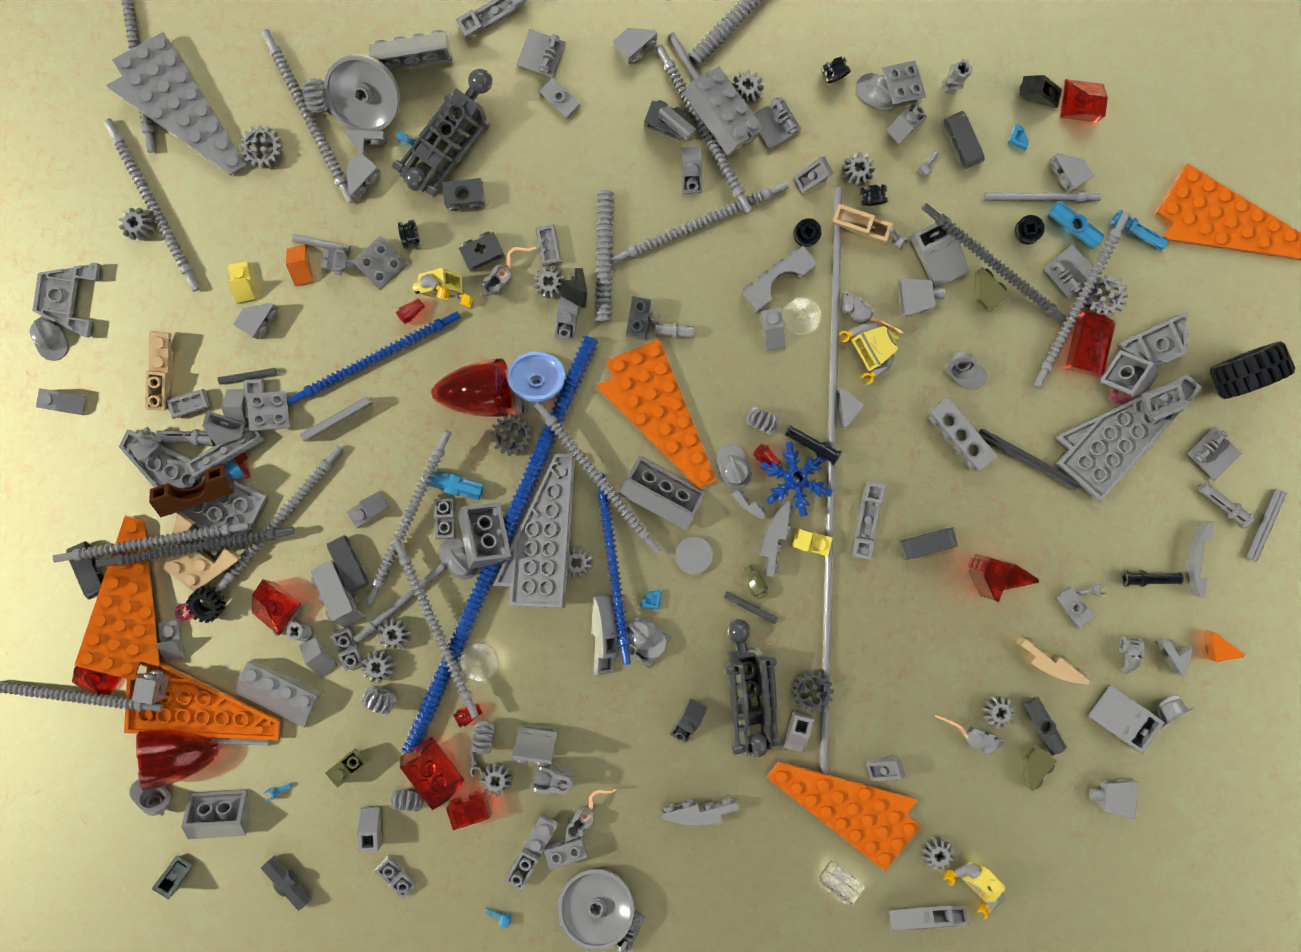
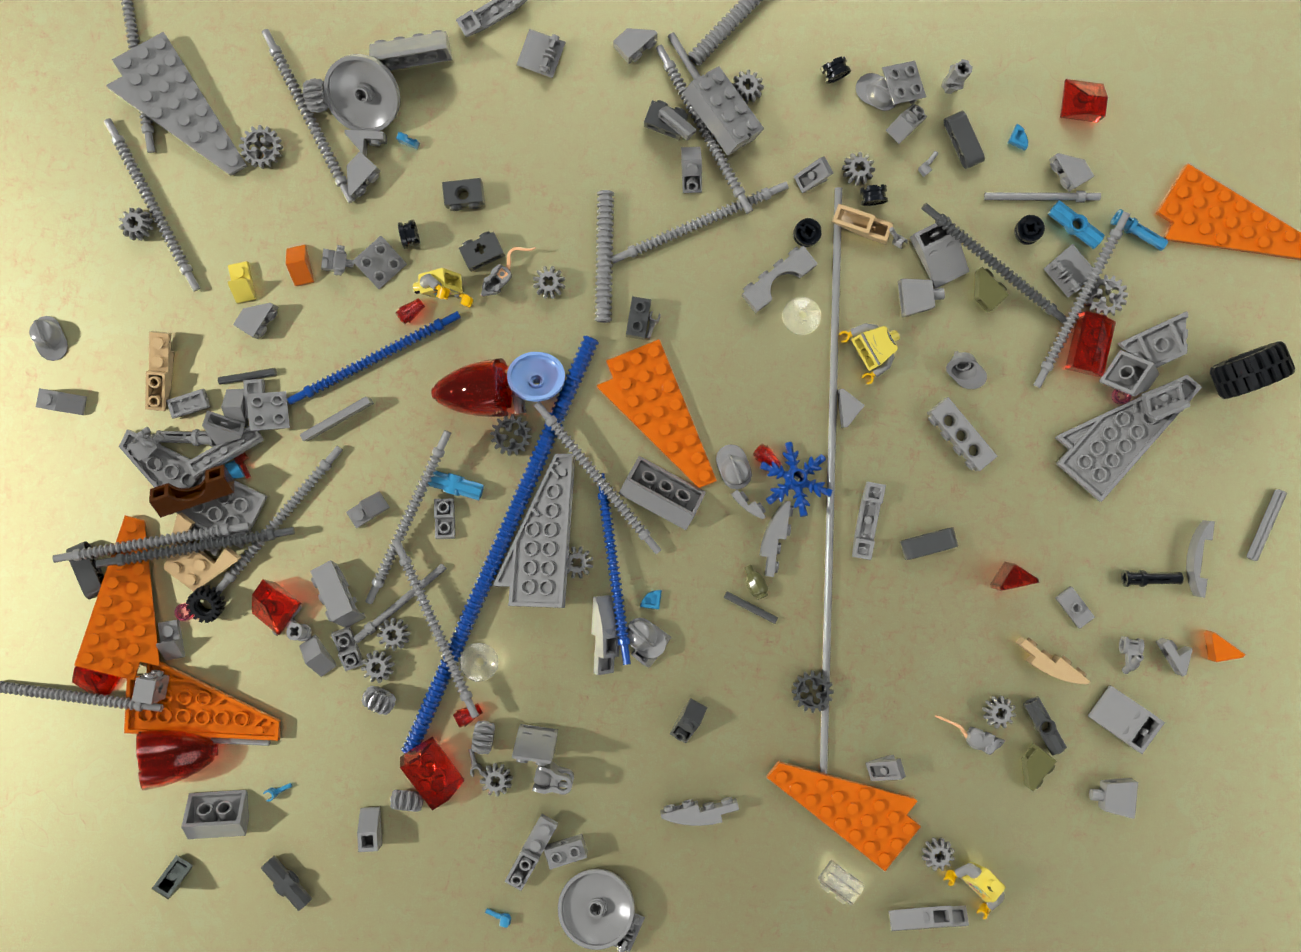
(57, 293): light grey wing -> none
(150, 801): light grey piece -> none
(278, 692): light grey slope -> none
(318, 243): light grey bar -> none
(346, 767): olive slope -> none
(347, 563): dark grey beam -> none
(396, 876): light grey slope -> none
(433, 134): dark grey piece -> none
(454, 559): light grey piece -> none
(468, 810): clear red brick -> none
(484, 534): light grey slope -> none
(548, 245): light grey plate -> none
(559, 98): light grey plate -> none
(566, 319): light grey slope -> none
(575, 289): pearl dark grey slope -> none
(582, 818): light grey animal -> none
(674, 330): light grey pin -> none
(693, 555): light grey tile -> none
(762, 420): light grey gear -> none
(762, 686): dark grey piece -> none
(773, 328): light grey slope -> none
(777, 122): light grey hinge -> none
(798, 731): light grey slope -> none
(811, 542): light yellow slope -> none
(821, 449): black pin -> none
(861, 311): light grey animal -> none
(989, 576): clear red slope -> none
(1028, 459): dark grey axle -> none
(1040, 90): pearl dark grey slope -> none
(1094, 590): light grey hand -> none
(1171, 709): light grey piece -> none
(1214, 453): light grey hinge -> none
(1233, 510): light grey pin -> none

